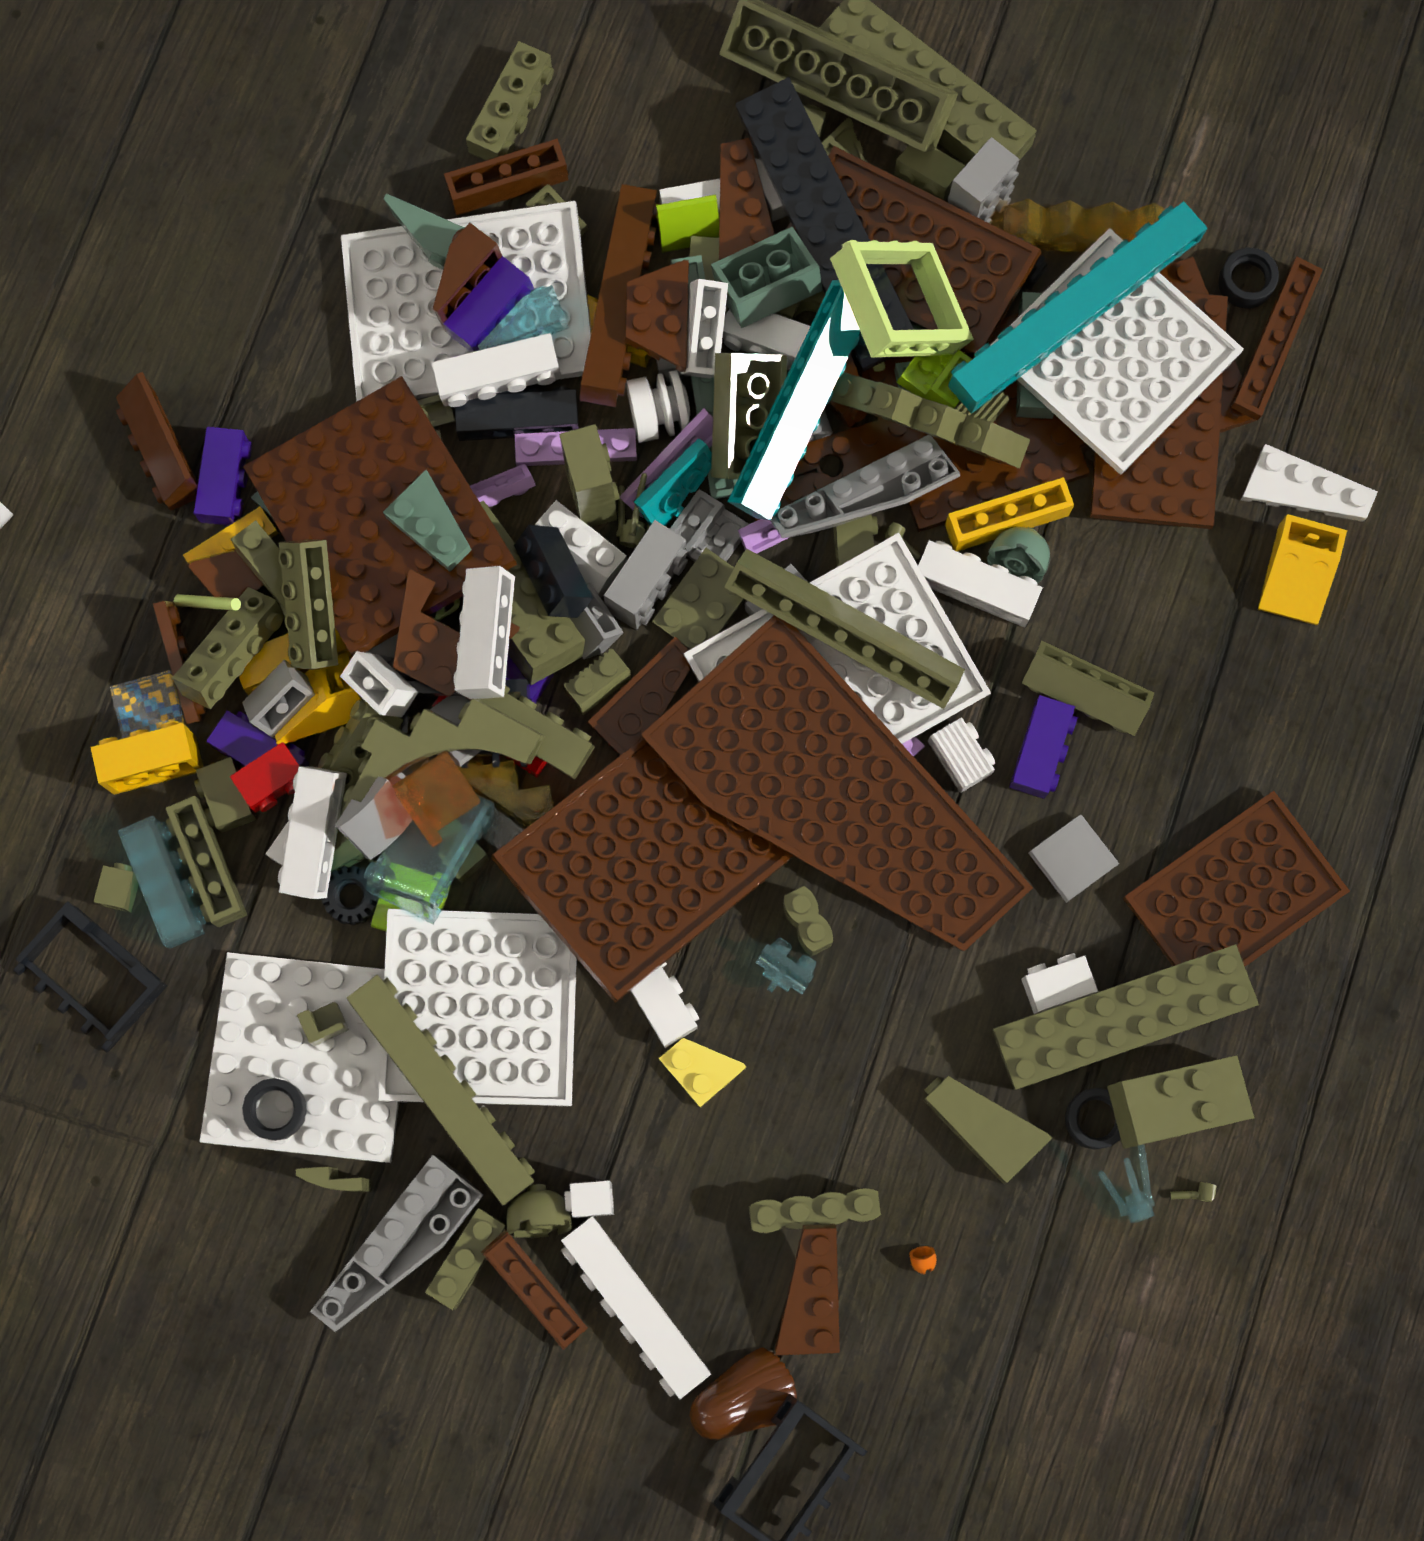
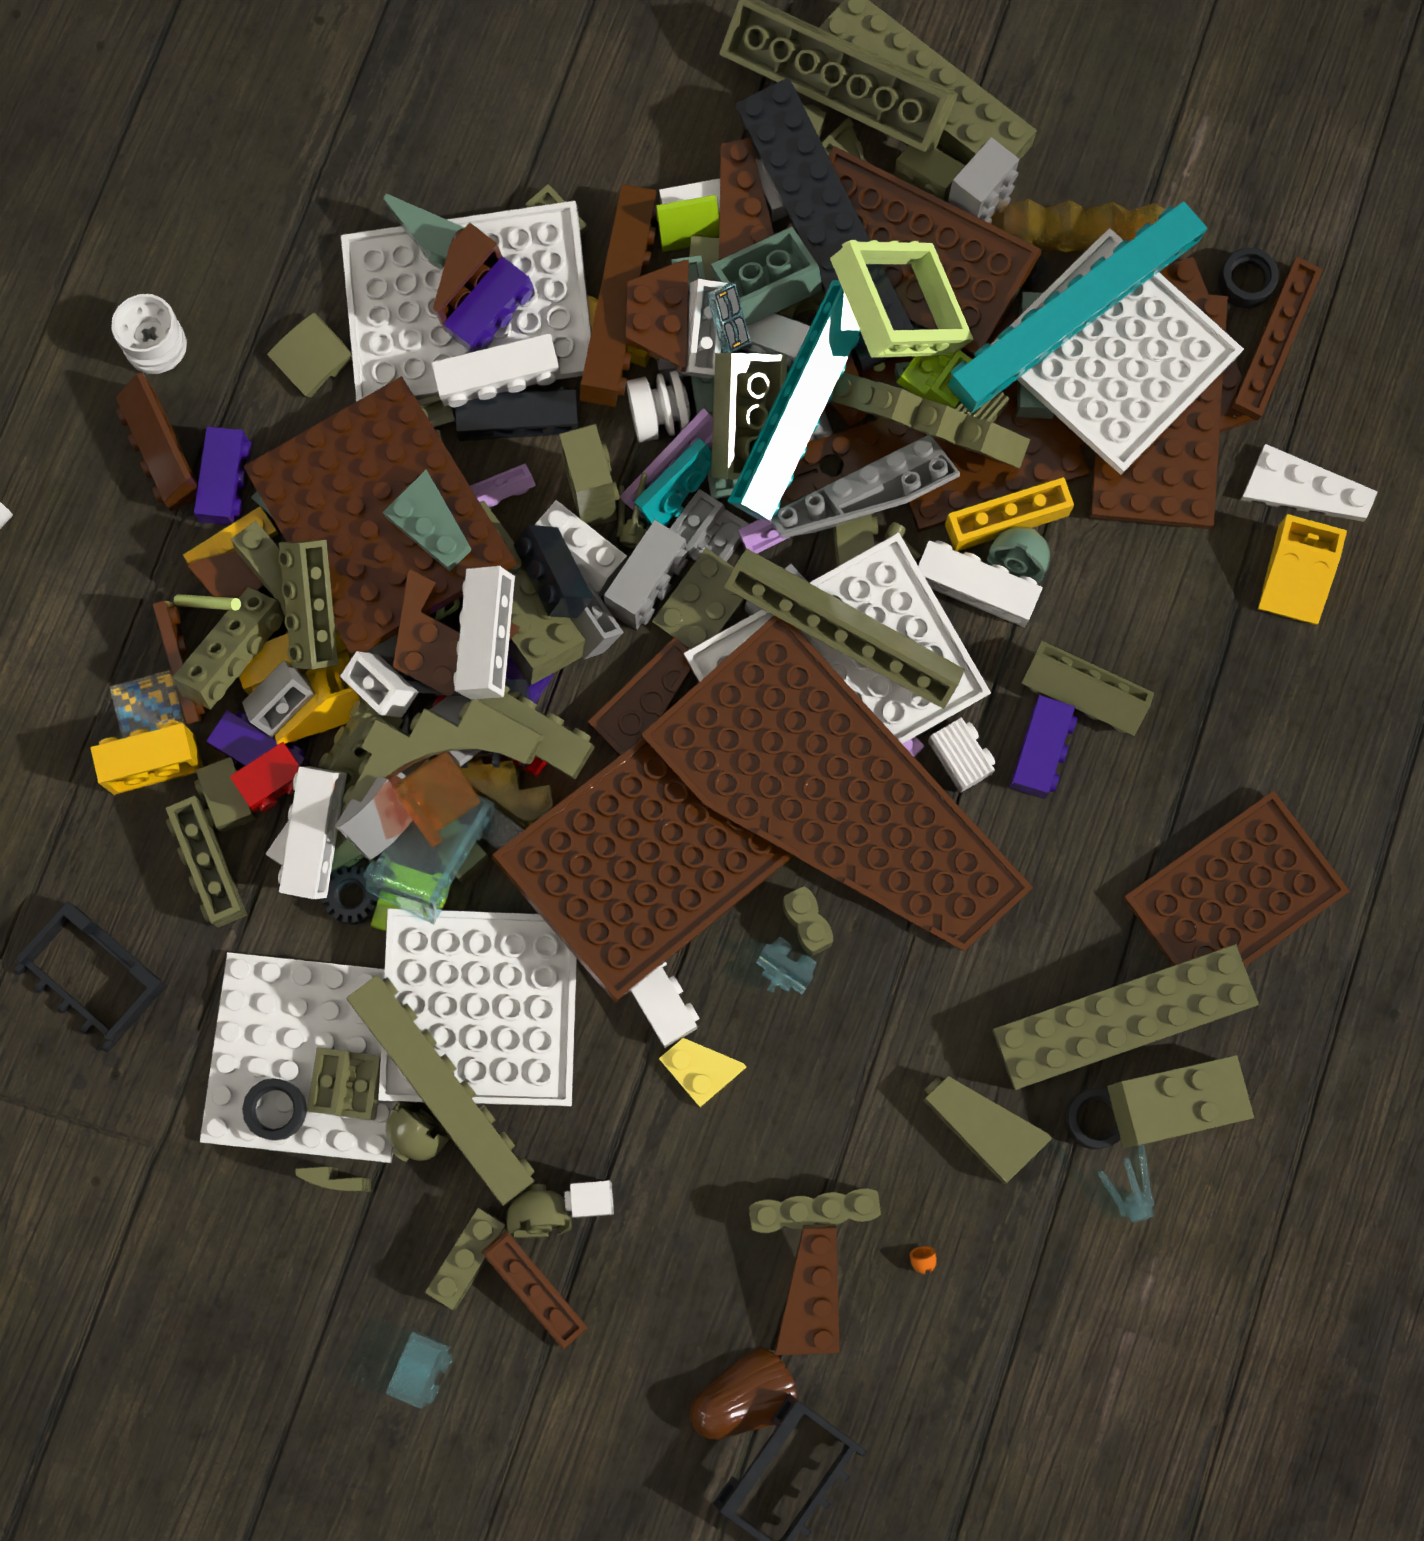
(117, 888): olive brick -> none
(149, 333): none -> white wheel
(162, 882): clear light blue brick -> none
(310, 354): none -> olive slope
(322, 1023): olive panel -> none
(345, 1084): none -> olive slope
(401, 1242): light grey wedge -> none
(414, 1133): none -> olive cylinder
(419, 1369): none -> clear light blue brick
(506, 176): reddish brown brick -> none
(510, 102): olive brick -> none
(531, 317): clear light blue slope -> none
(546, 447): lavender plate -> none
(597, 681): olive brick -> none
(636, 1308): white brick -> none
(728, 318): none -> tile
(1059, 983): white brick -> none
(1073, 858): light grey slope -> none
(1205, 1193): olive hand -> none

